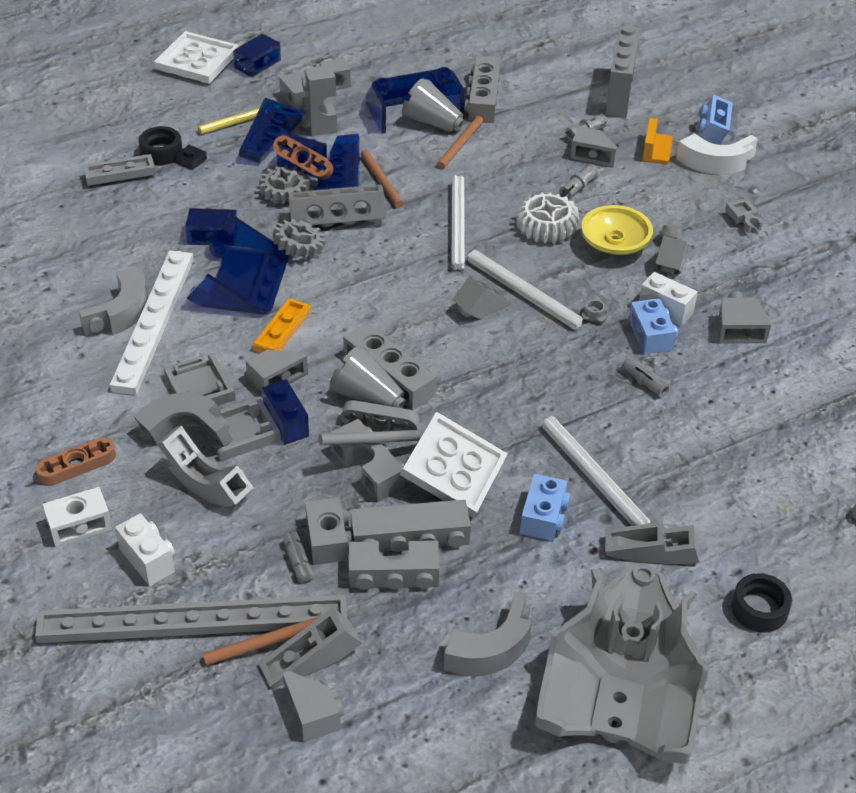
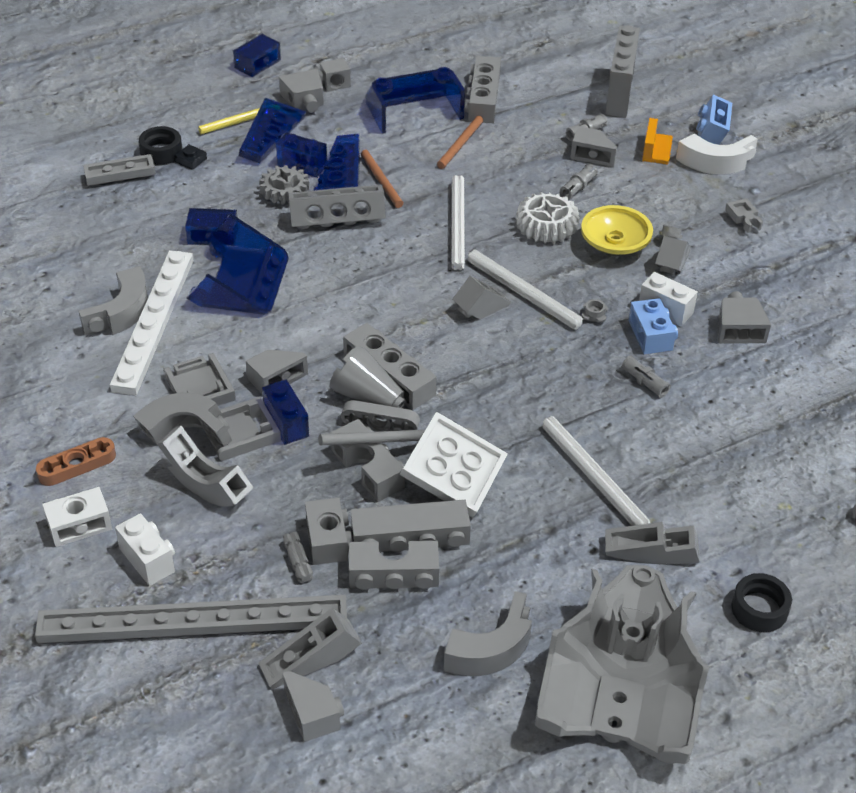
(196, 57): white plate -> none
(255, 642): nougat bar -> none
(282, 326): light orange tile -> none
(298, 238): light grey gear -> none
(306, 166): nougat beam -> none
(319, 84): light grey arch -> none
(432, 107): light grey cone -> none
(544, 507): light blue brick -> none

